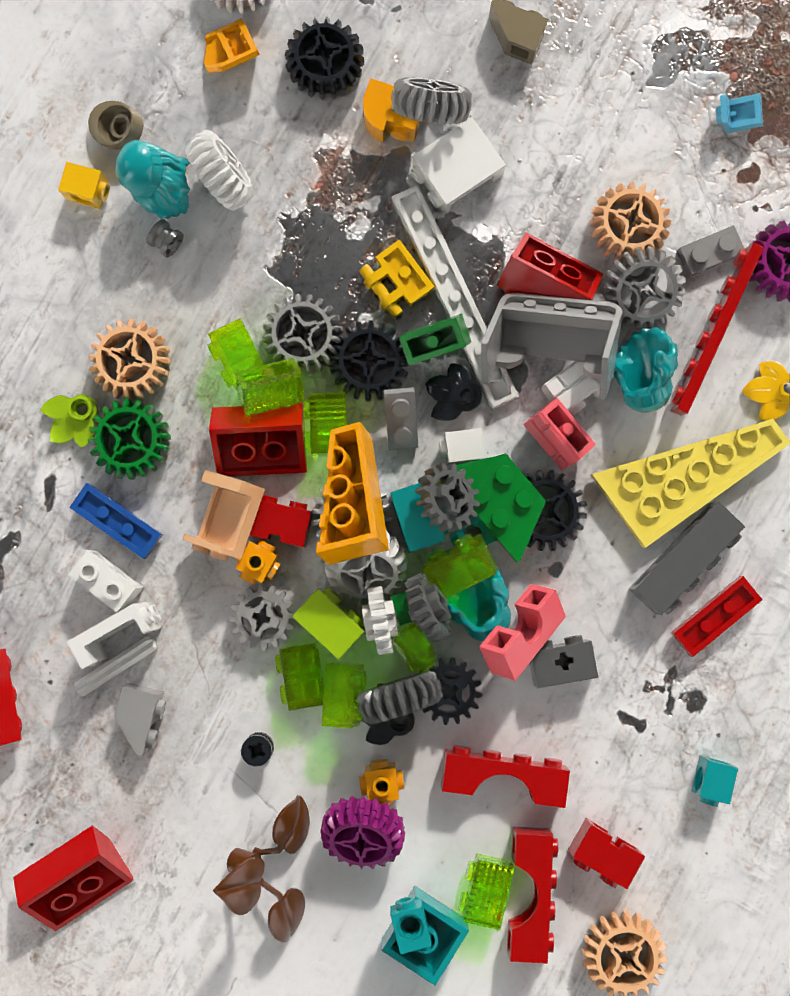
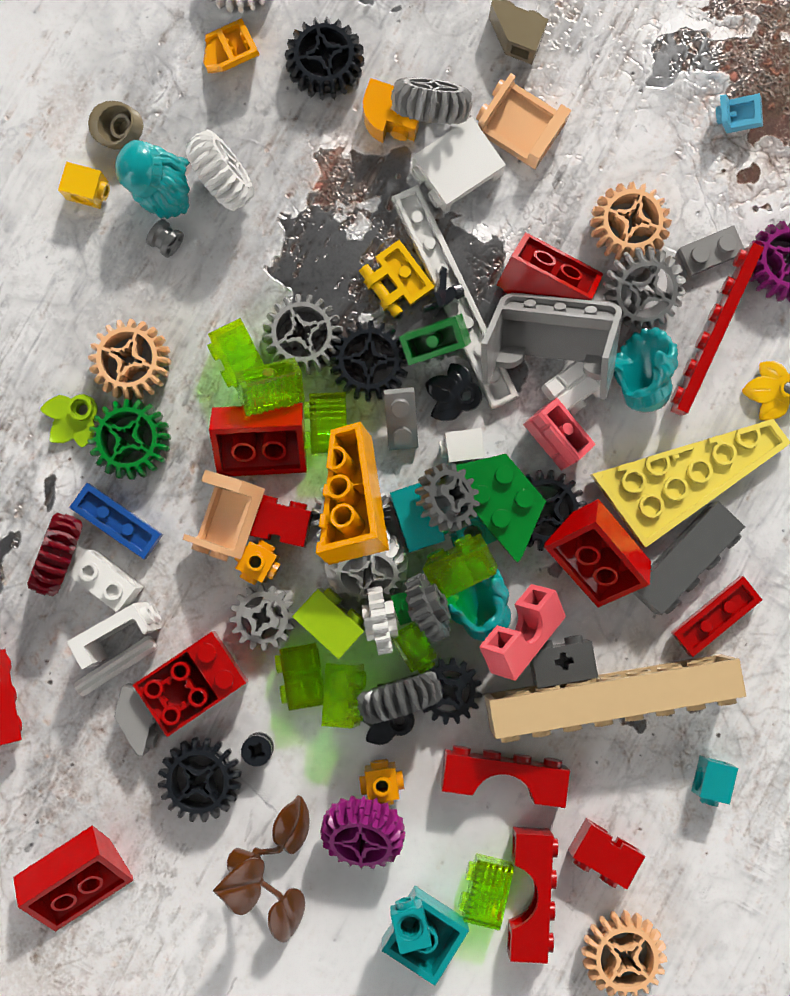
(55, 554): none -> dark red gear
(180, 798): none -> black gear
(190, 683): none -> red slope
(442, 297): none -> black piece
(521, 122): none -> light nougat panel
(599, 554): none -> red slope
(615, 696): none -> tan brick

